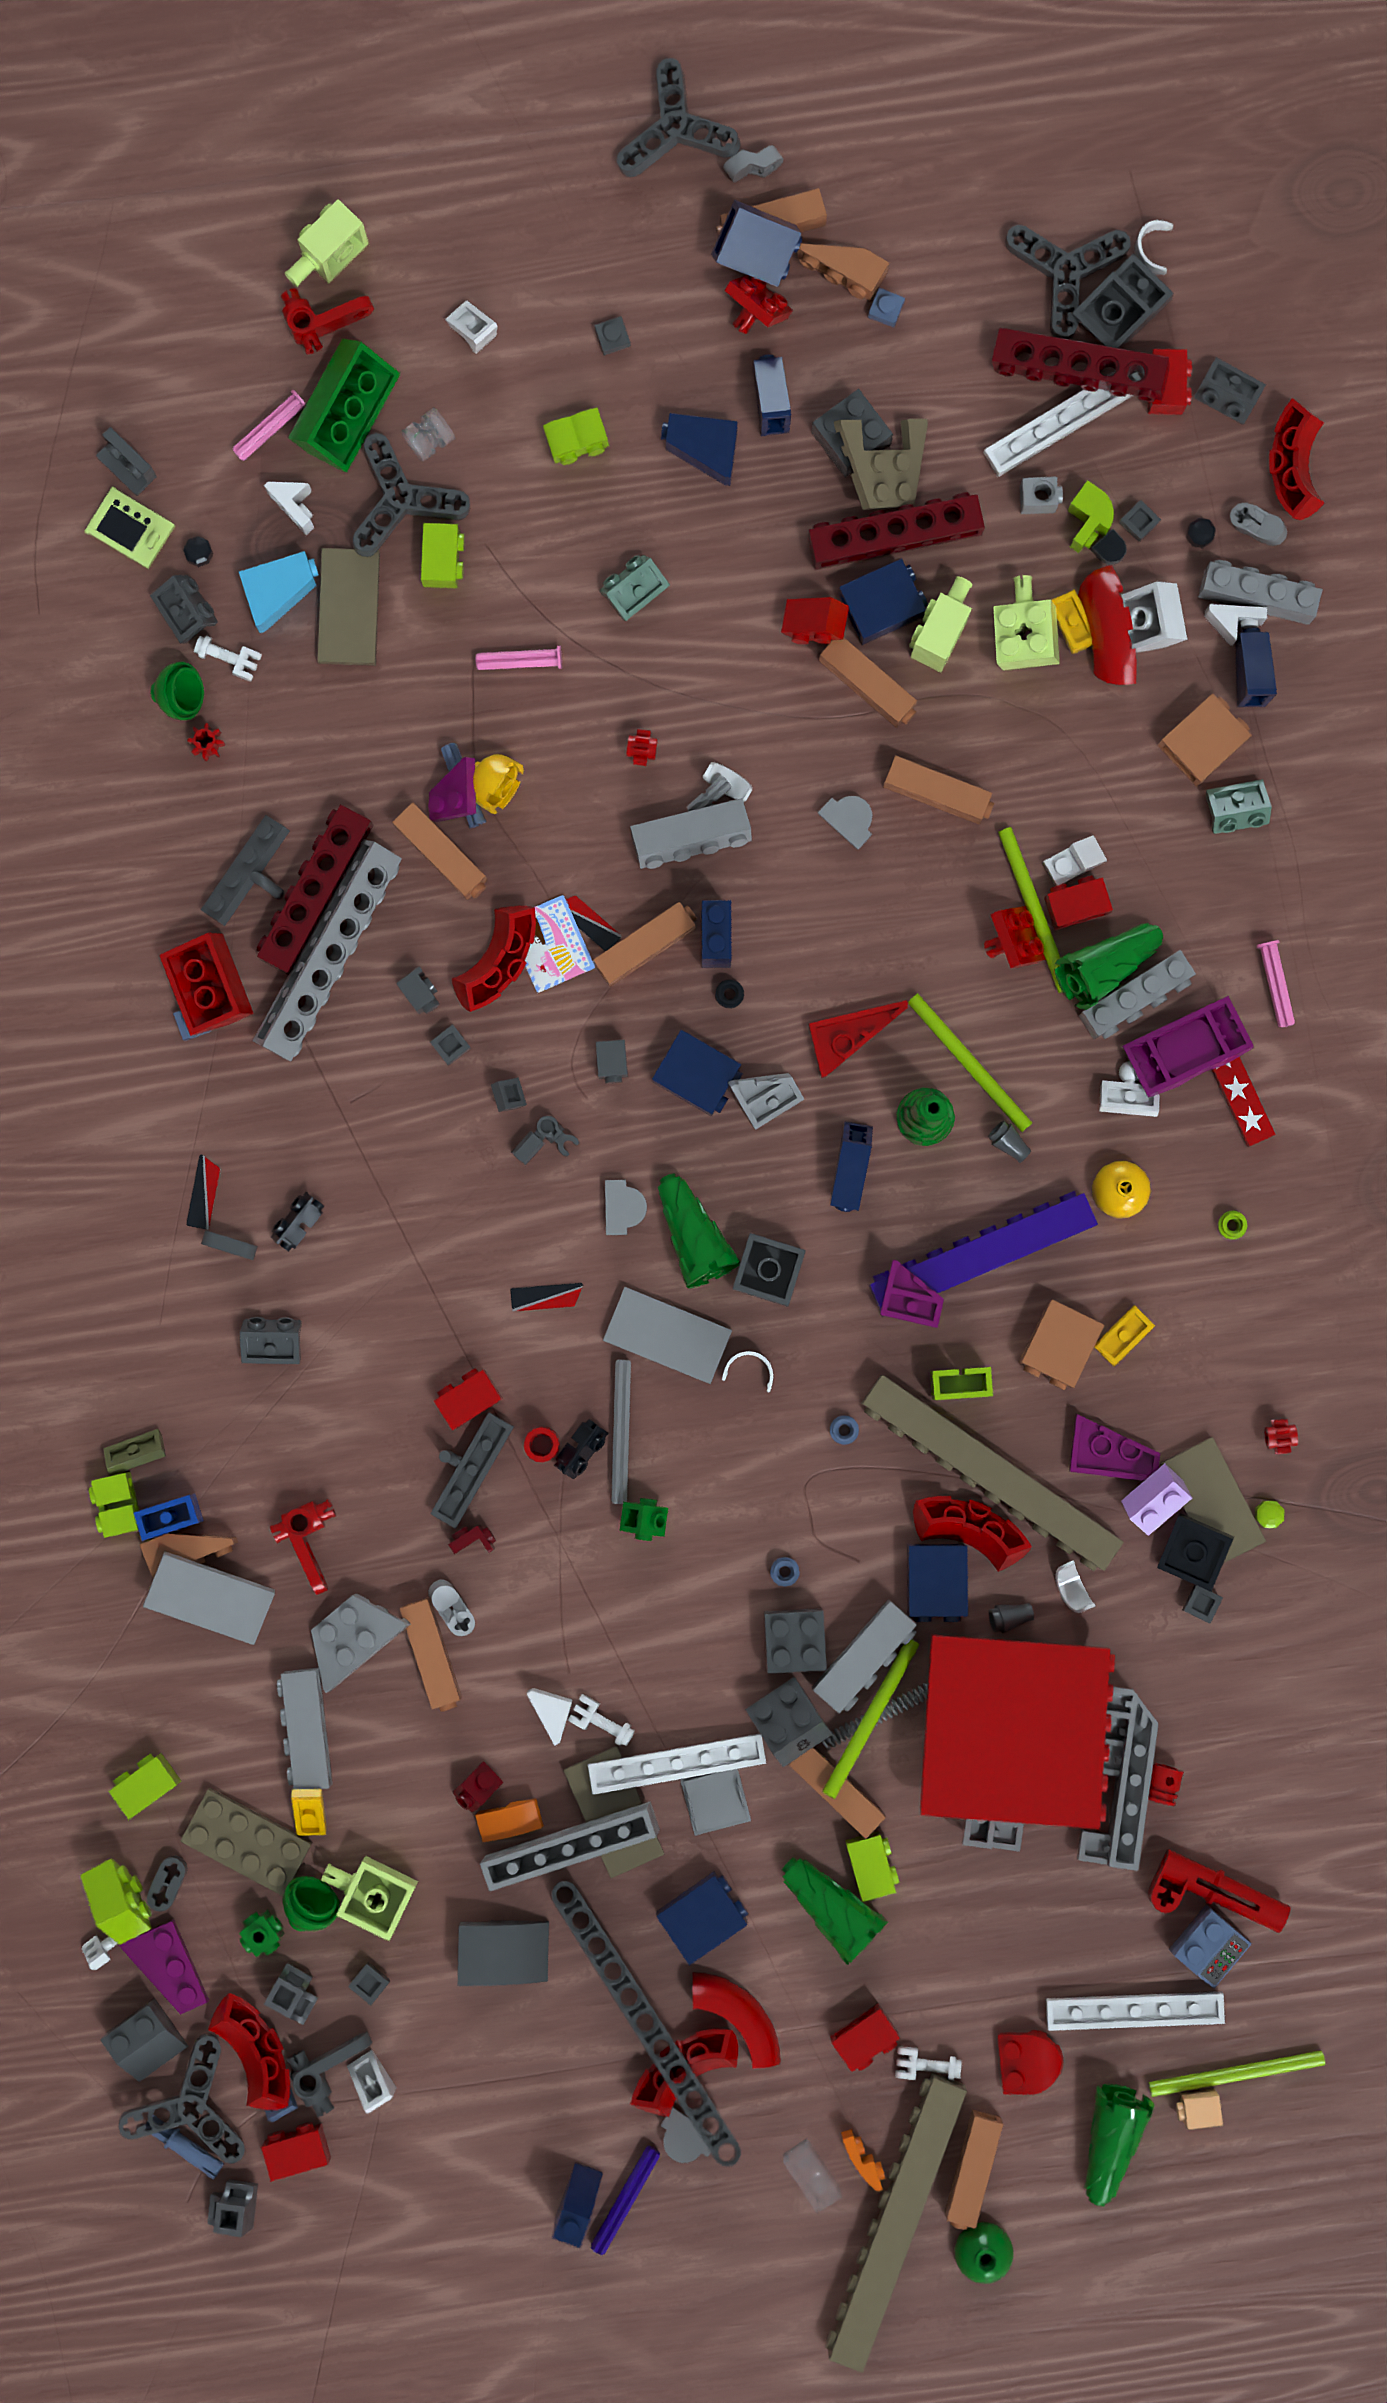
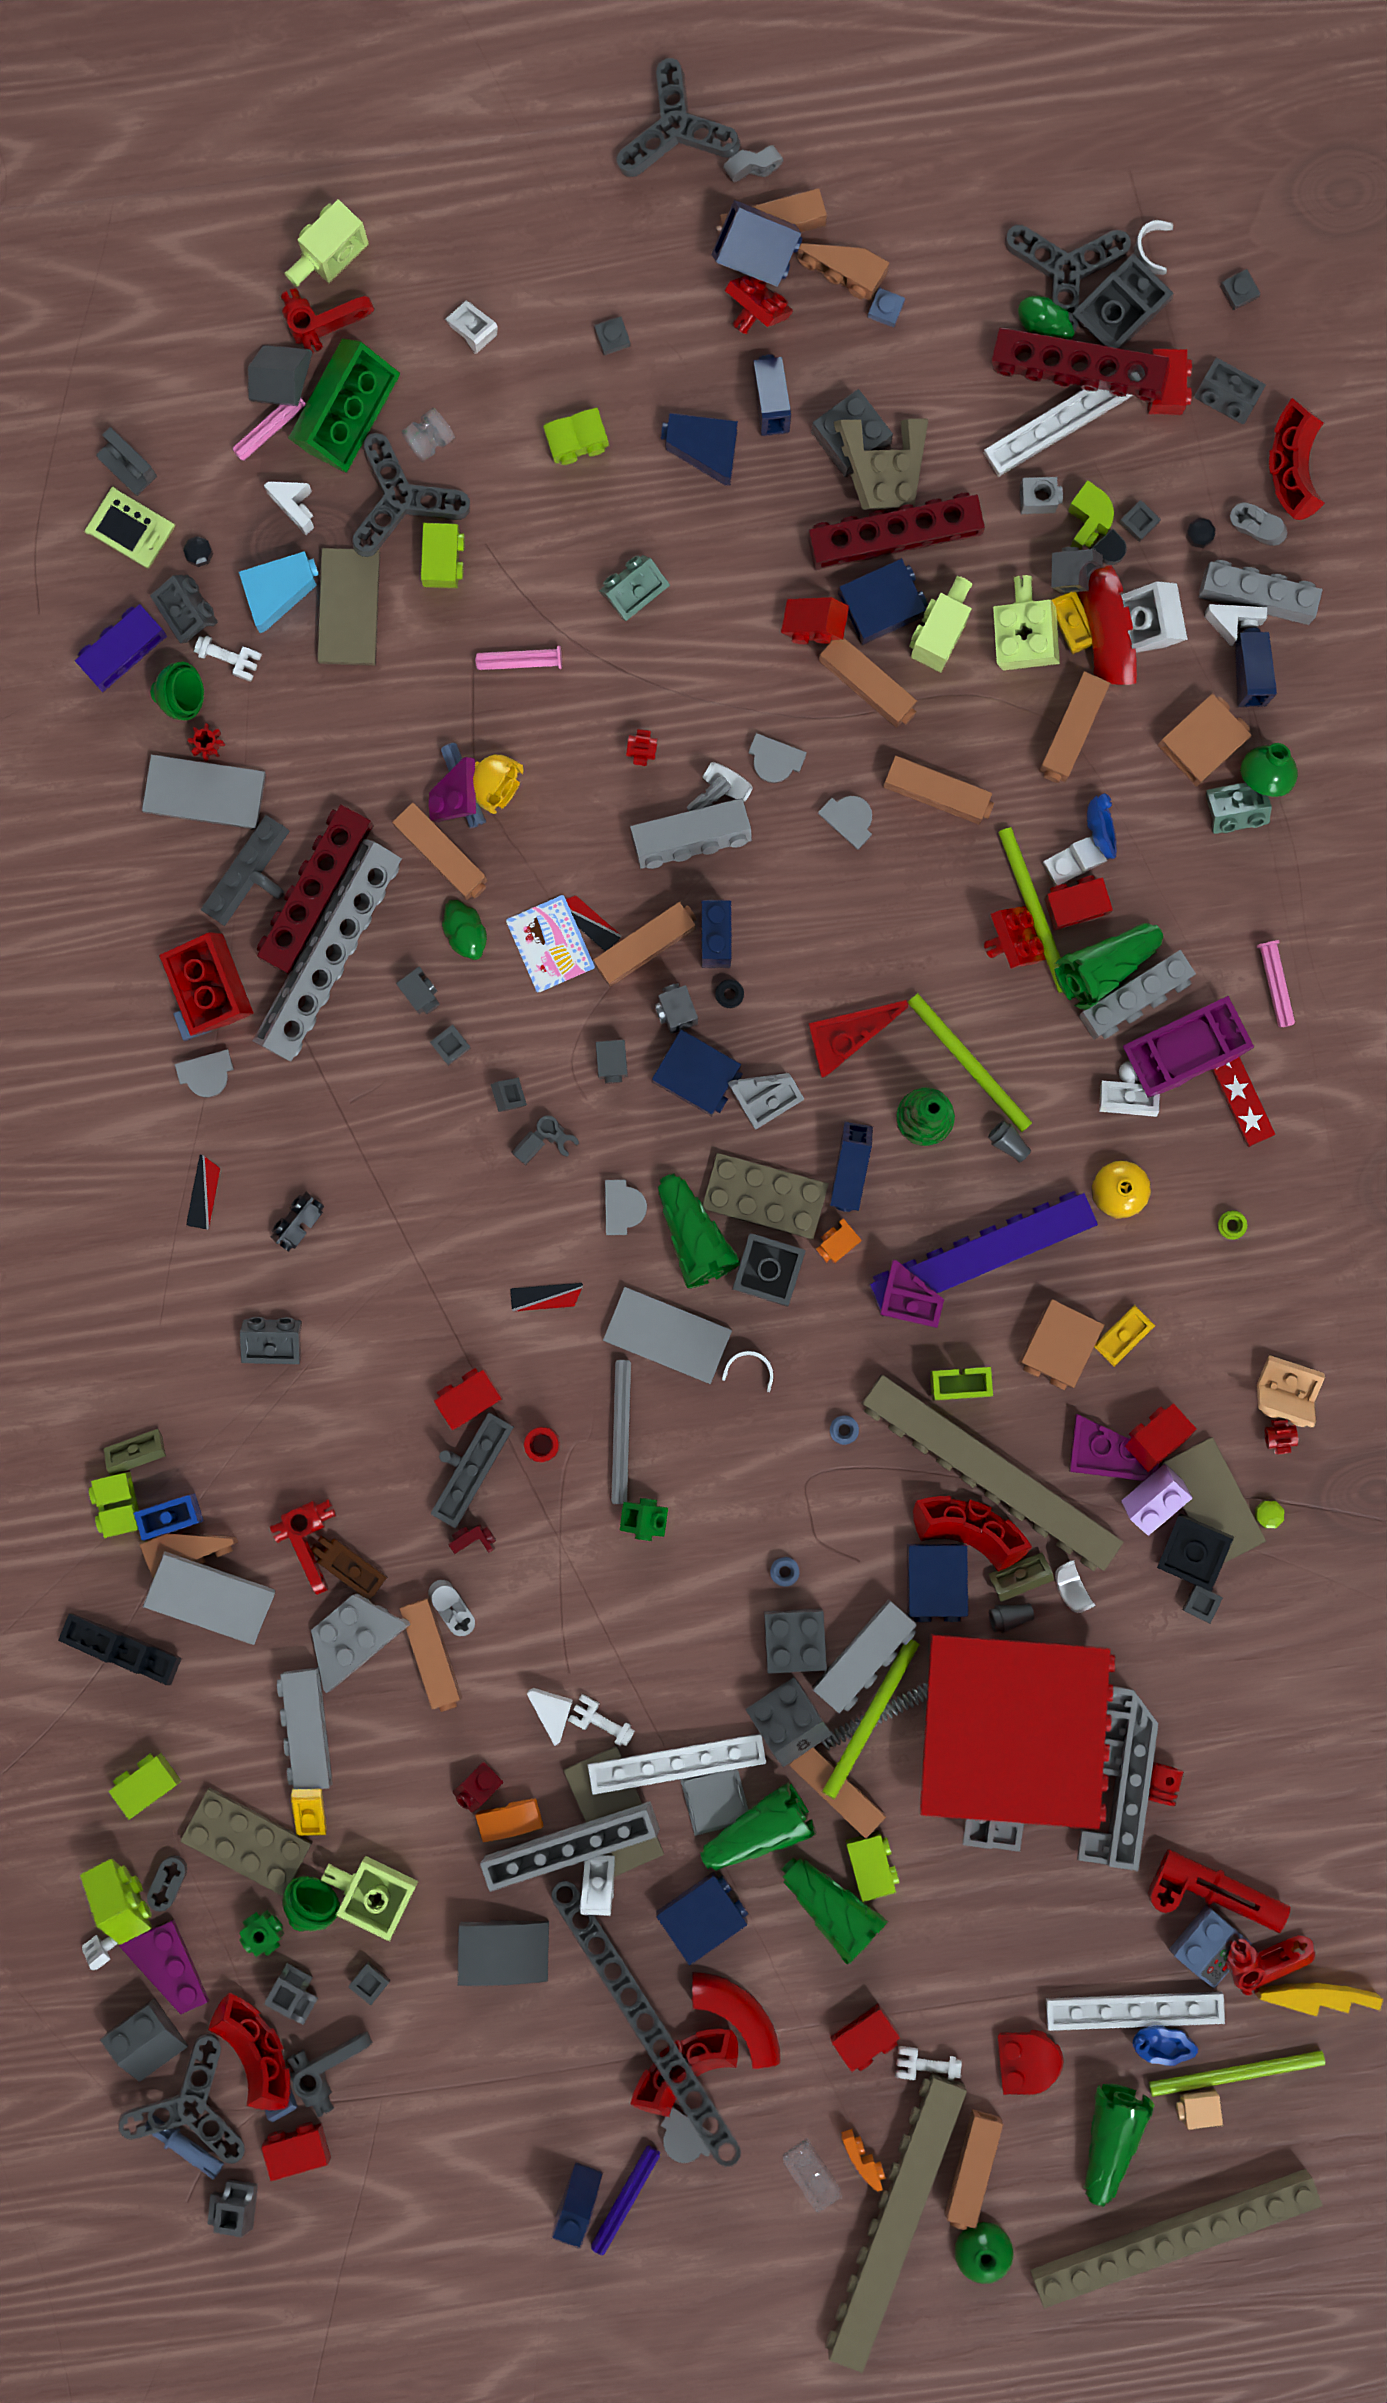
(119, 1649): none -> black slope
(120, 647): none -> dark purple brick
(204, 792): none -> light grey tile
(206, 1074): none -> light grey piece
(229, 1245): dark grey beam -> none
(278, 375): none -> dark grey slope
(349, 1567): none -> reddish brown hinge
(371, 2081): white slope -> none
(464, 929): none -> green arm
(502, 960): red brick -> none
(575, 1460): black hinge -> none
(598, 1885): none -> white slope
(676, 1008): none -> flat silver brick
(765, 1196): none -> dark tan plate
(766, 1827): none -> green cone
(774, 759): none -> light grey piece
(838, 1242): none -> orange brick
(1021, 1577): none -> olive plate
(1045, 318): none -> green arm
(1073, 569): none -> flat silver brick
(1074, 728): none -> nougat brick
(1102, 826): none -> blue arm
(1160, 1437): none -> red brick
(1164, 2045): none -> blue arm
(1176, 2238): none -> dark tan brick
(1240, 289): none -> dark grey plate
(1255, 1969): none -> red piece
(1270, 770): none -> green piece
(1289, 1391): none -> light nougat bracket
(1309, 1997): none -> yellow slope

